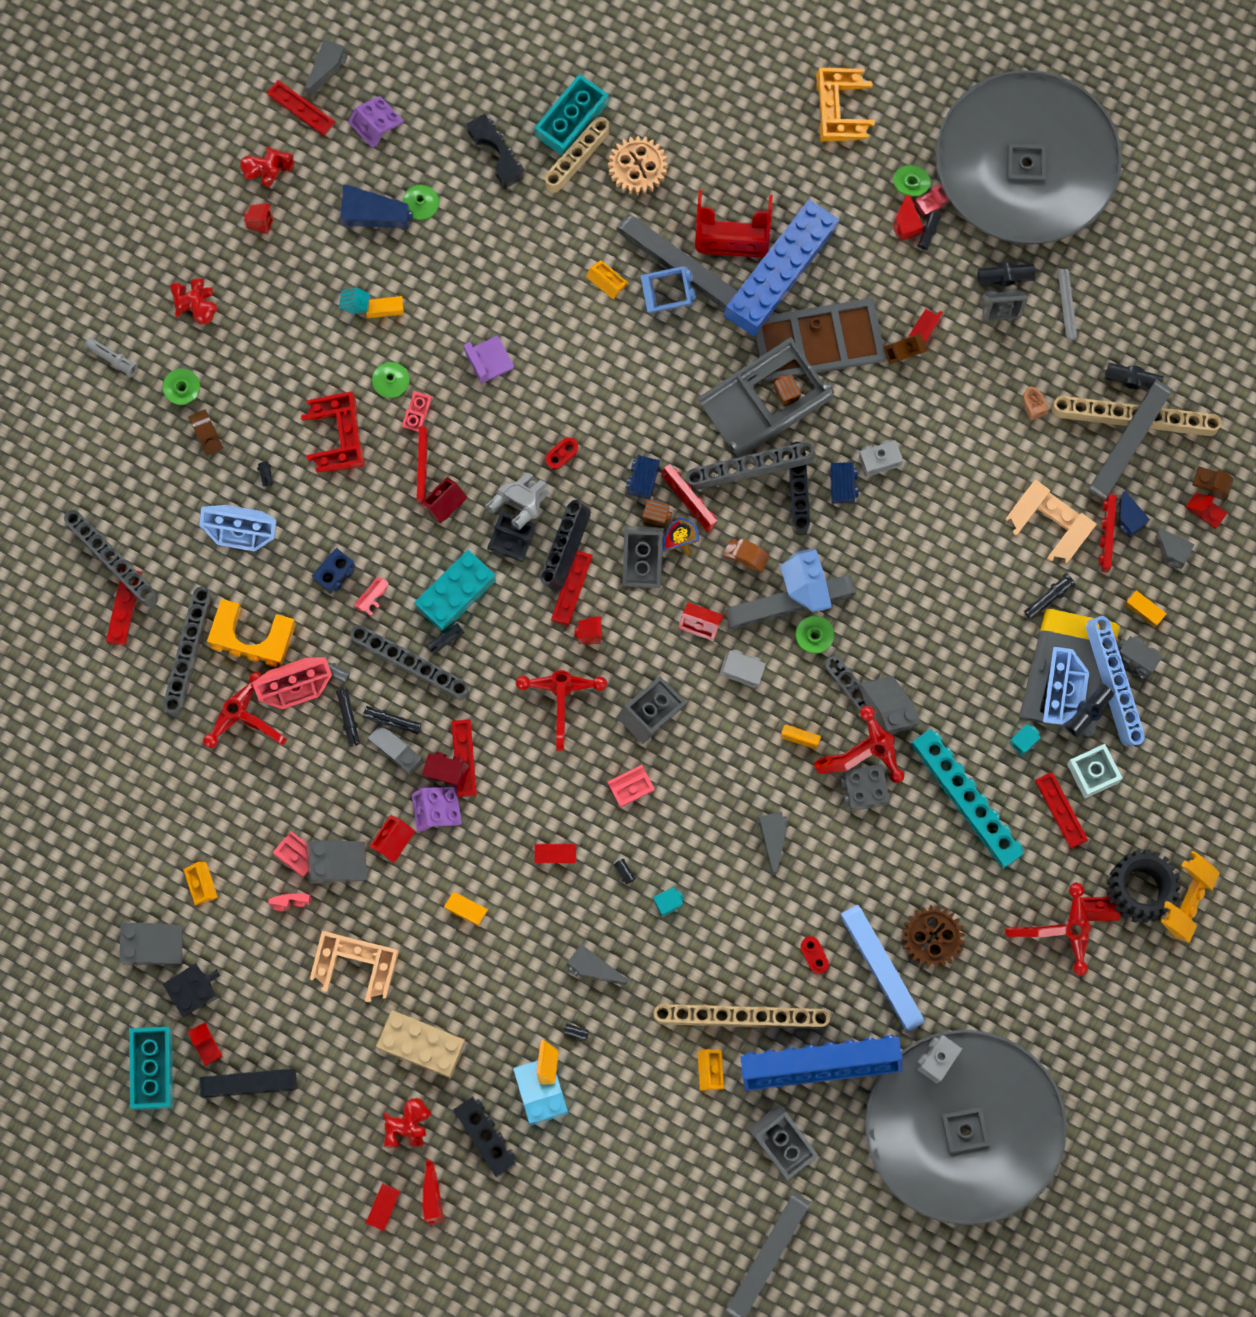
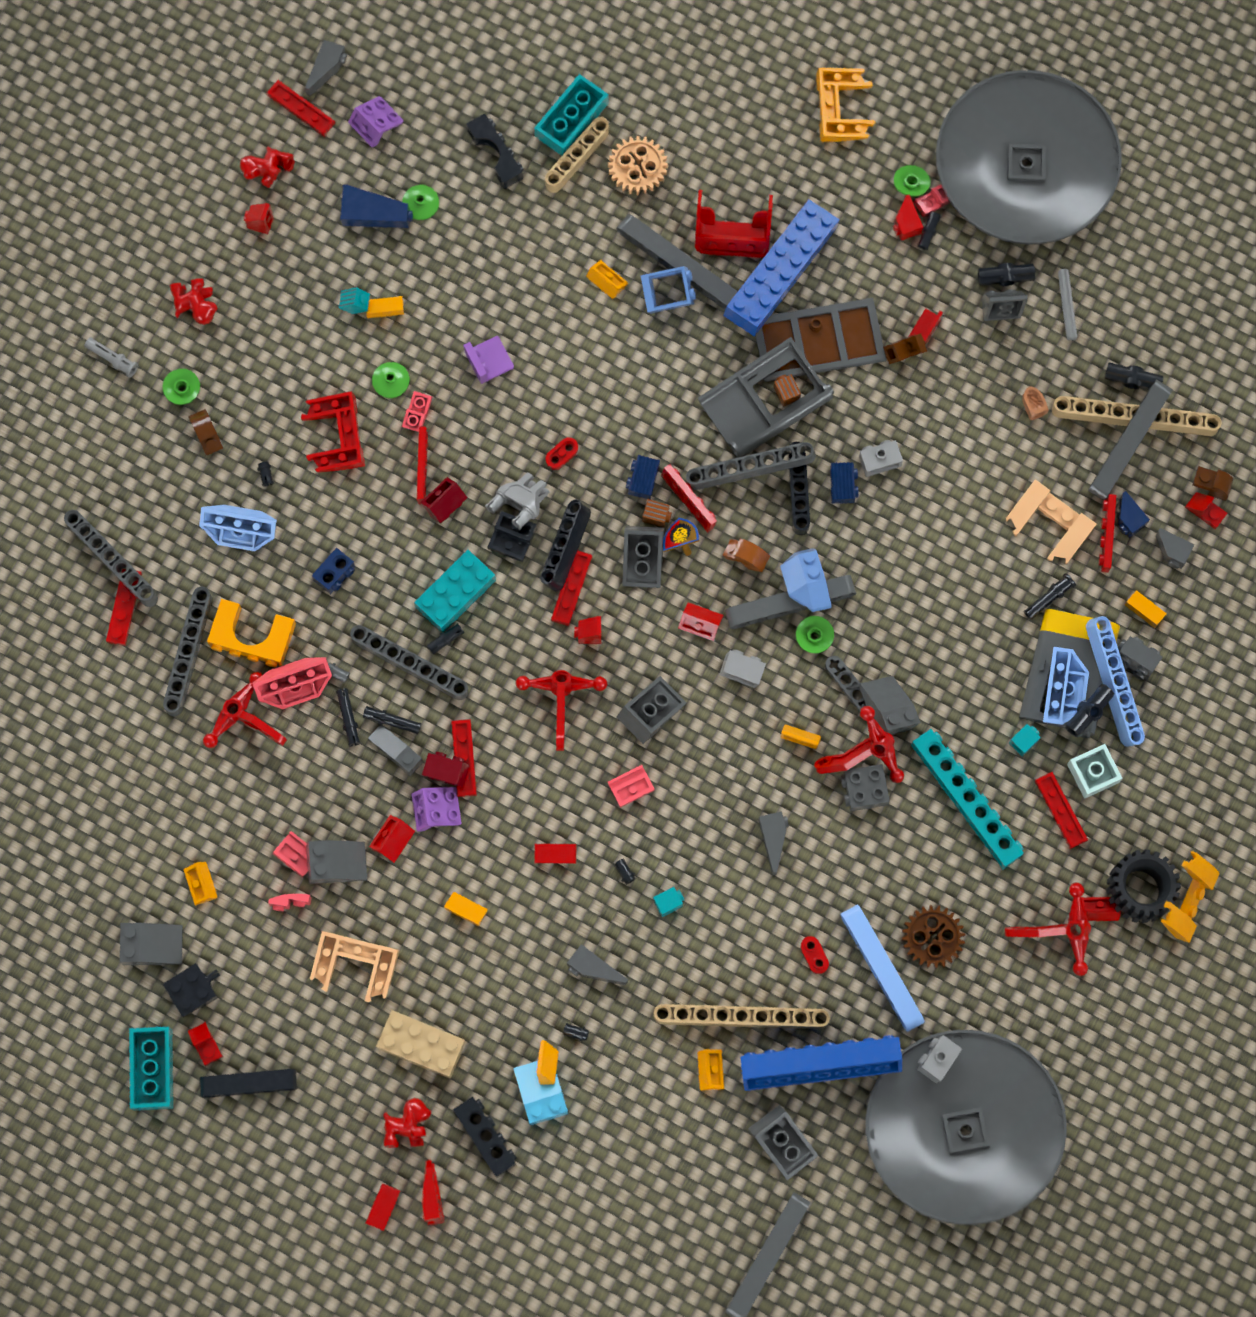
(376, 589): coral plate -> none

